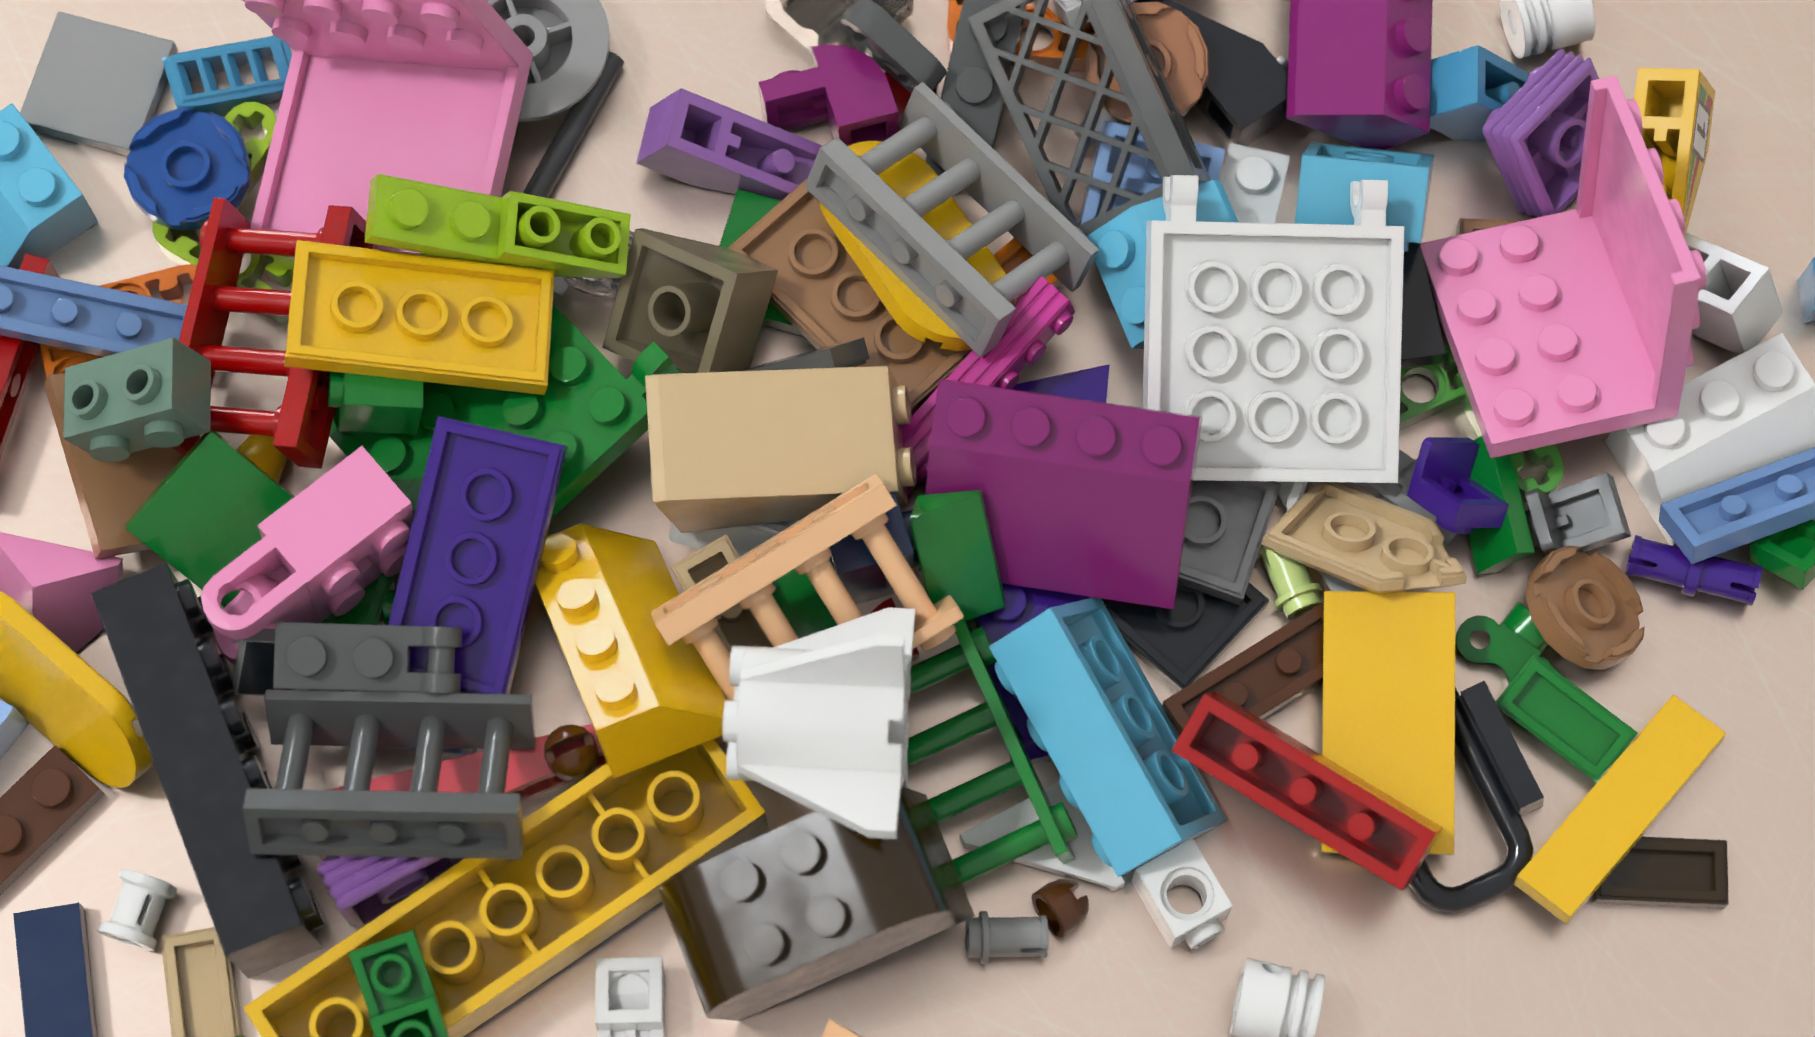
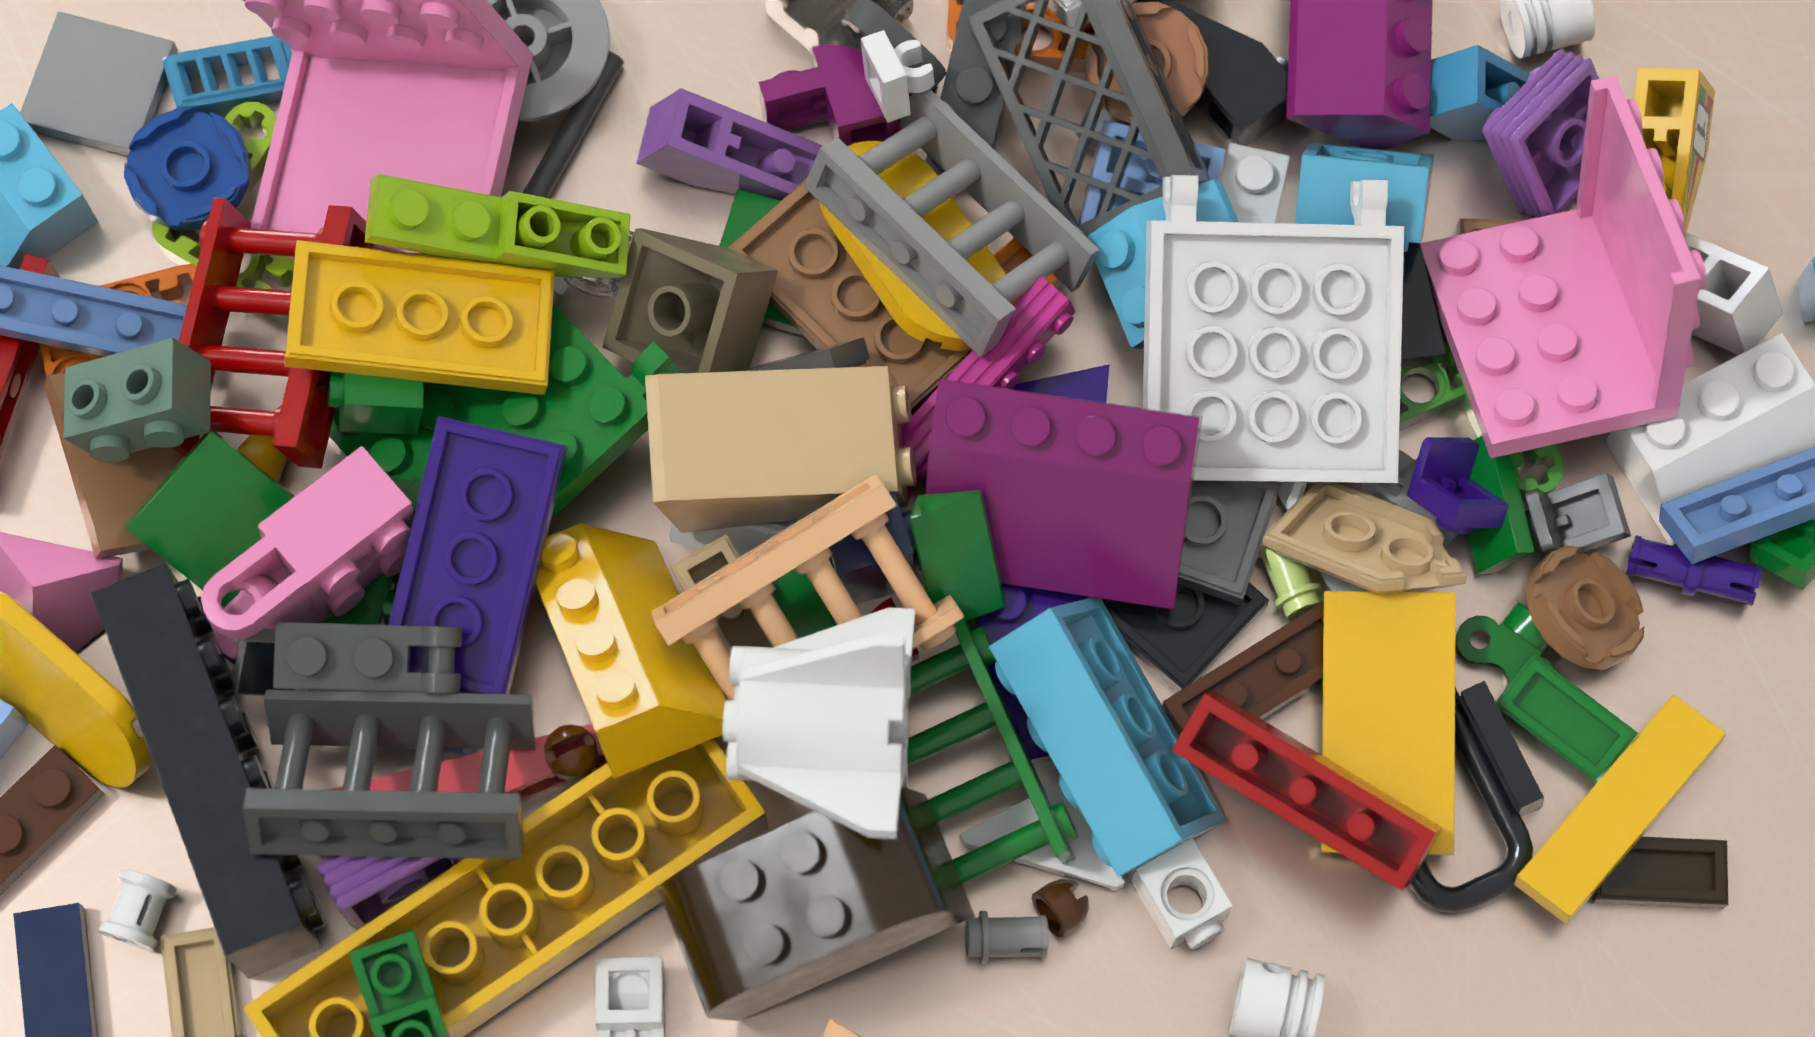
(890, 75): none -> white tile

